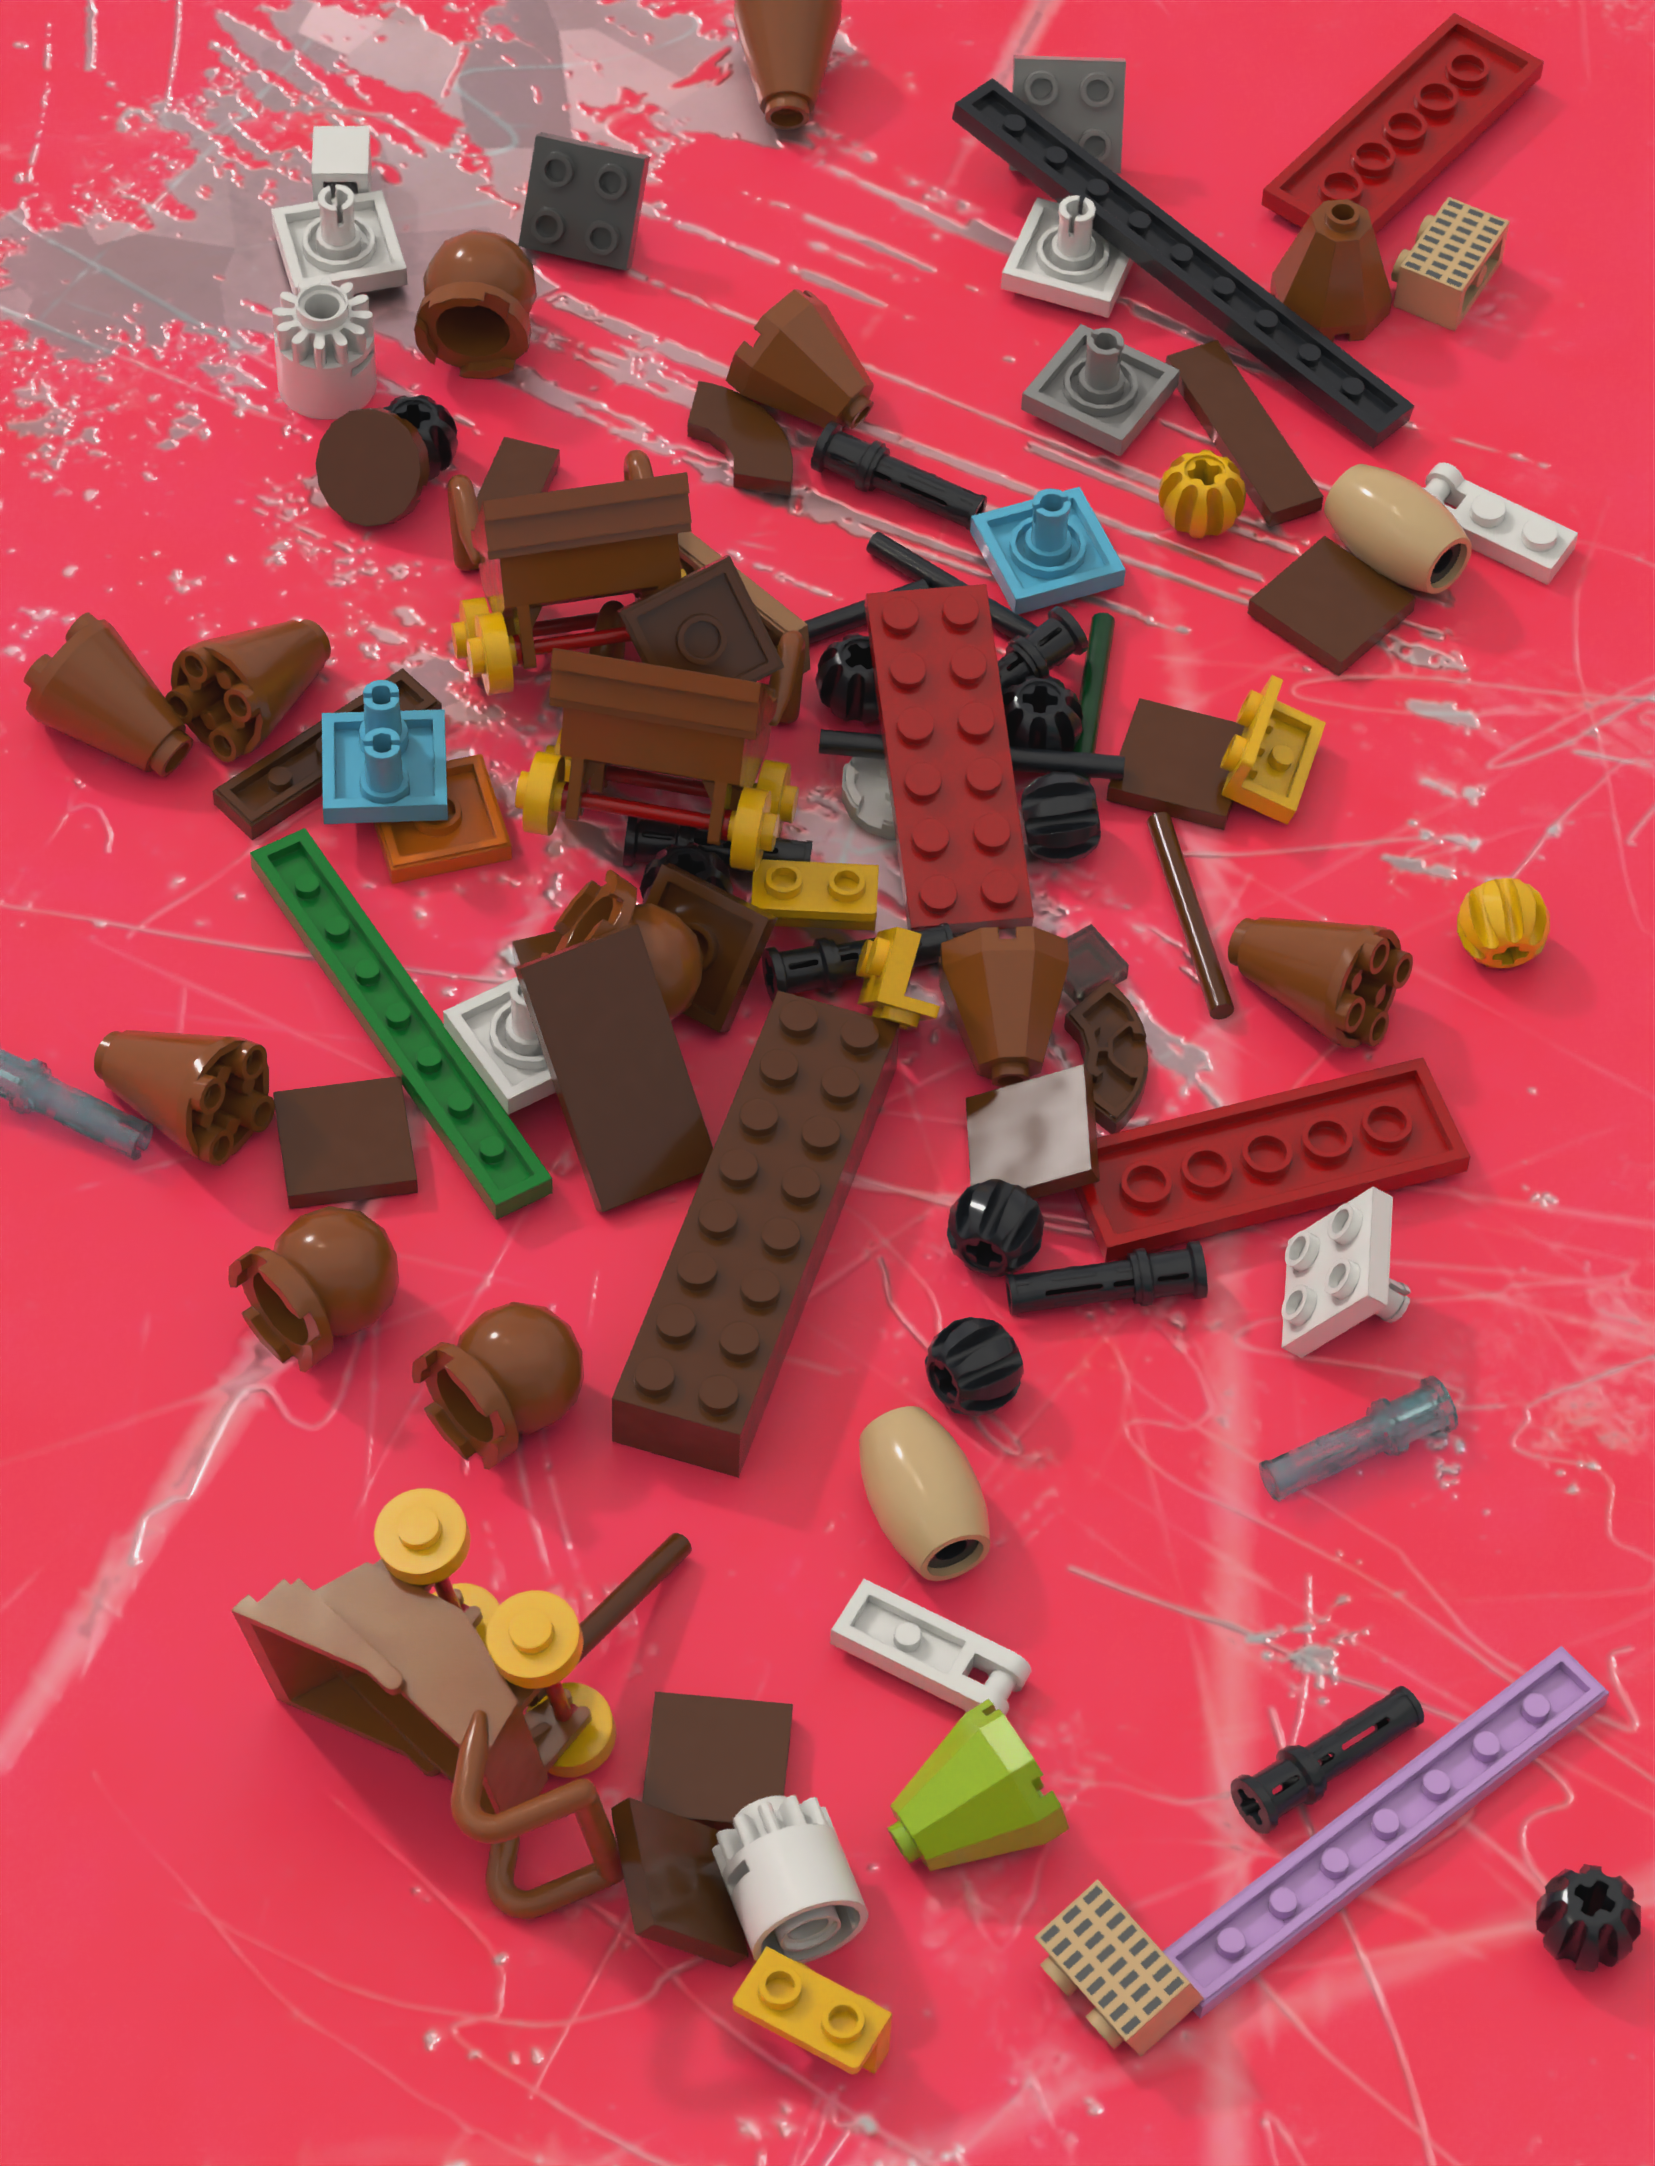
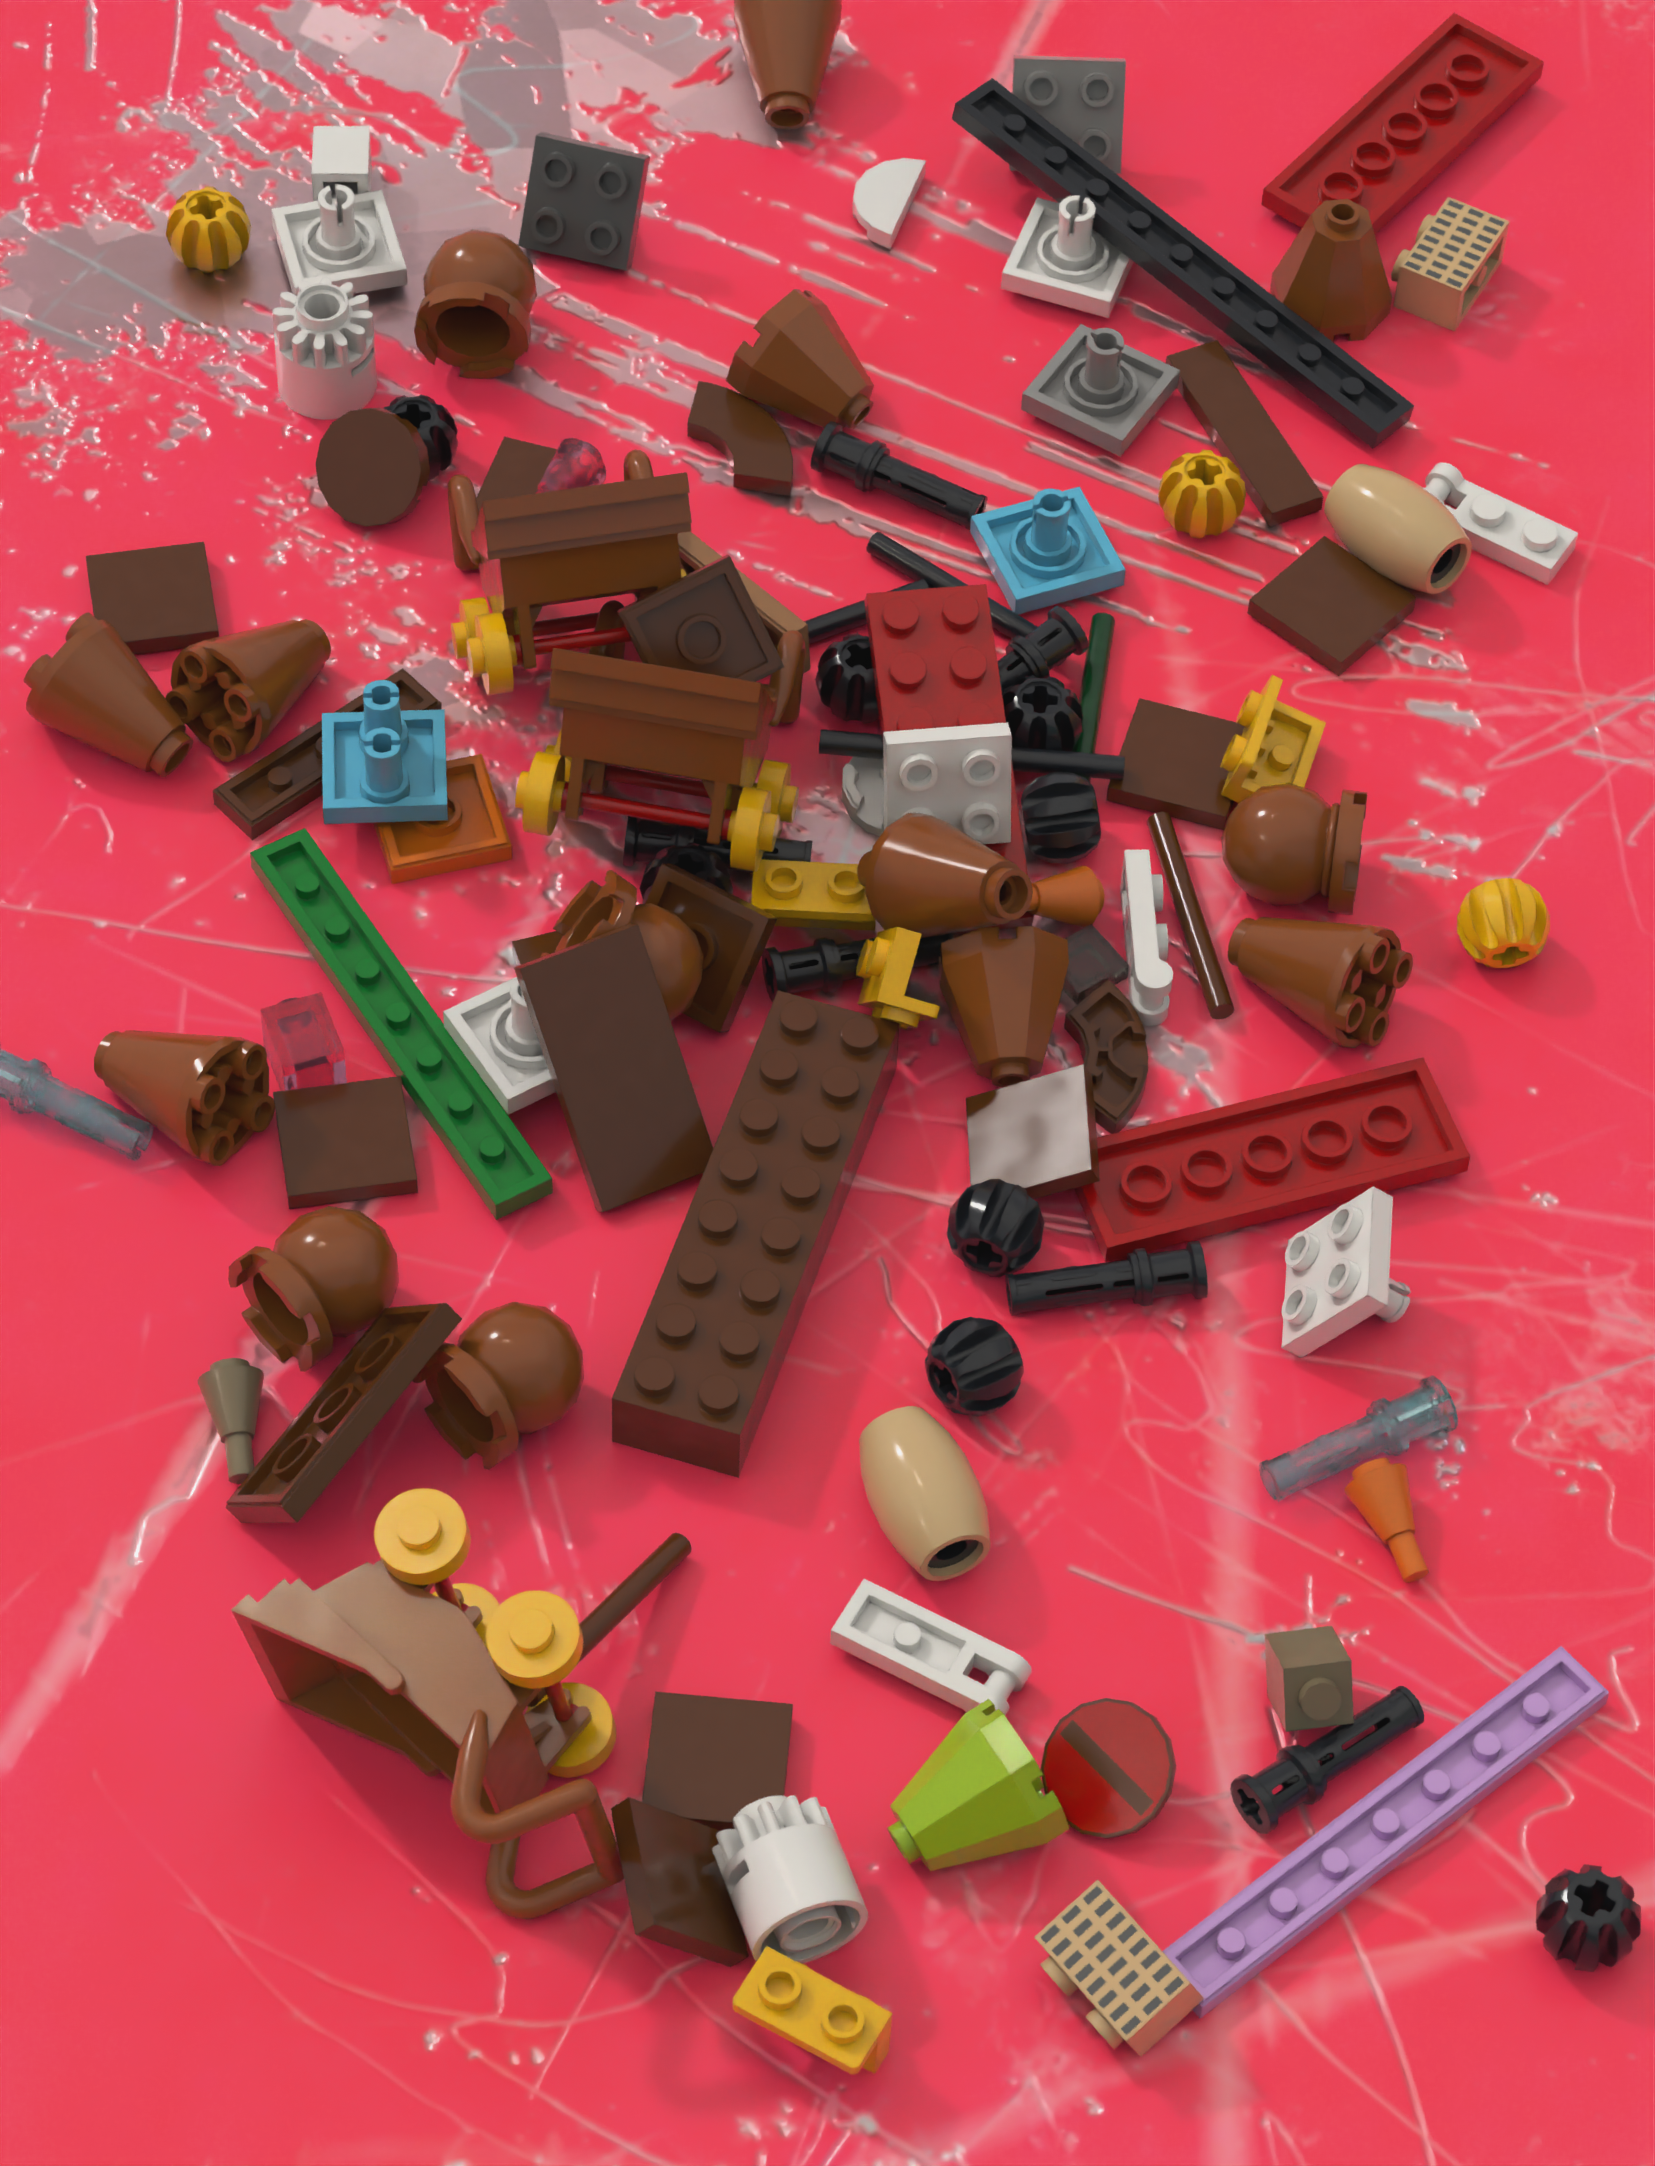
(155, 596): none -> reddish brown tile
(208, 229): none -> yellow piece
(233, 1399): none -> dark tan cone
(303, 1043): none -> clear pink brick
(342, 1413): none -> reddish brown tile
(573, 466): none -> clear pink cone
(885, 197): none -> white tile
(939, 879): none -> dark orange cone
(951, 775): none -> white plate
(1069, 897): none -> orange cone
(1109, 1767): none -> red piece
(1145, 941): none -> white plate
(1293, 845): none -> dark orange tile
(1309, 1678): none -> dark tan brick
(1384, 1500): none -> orange cone

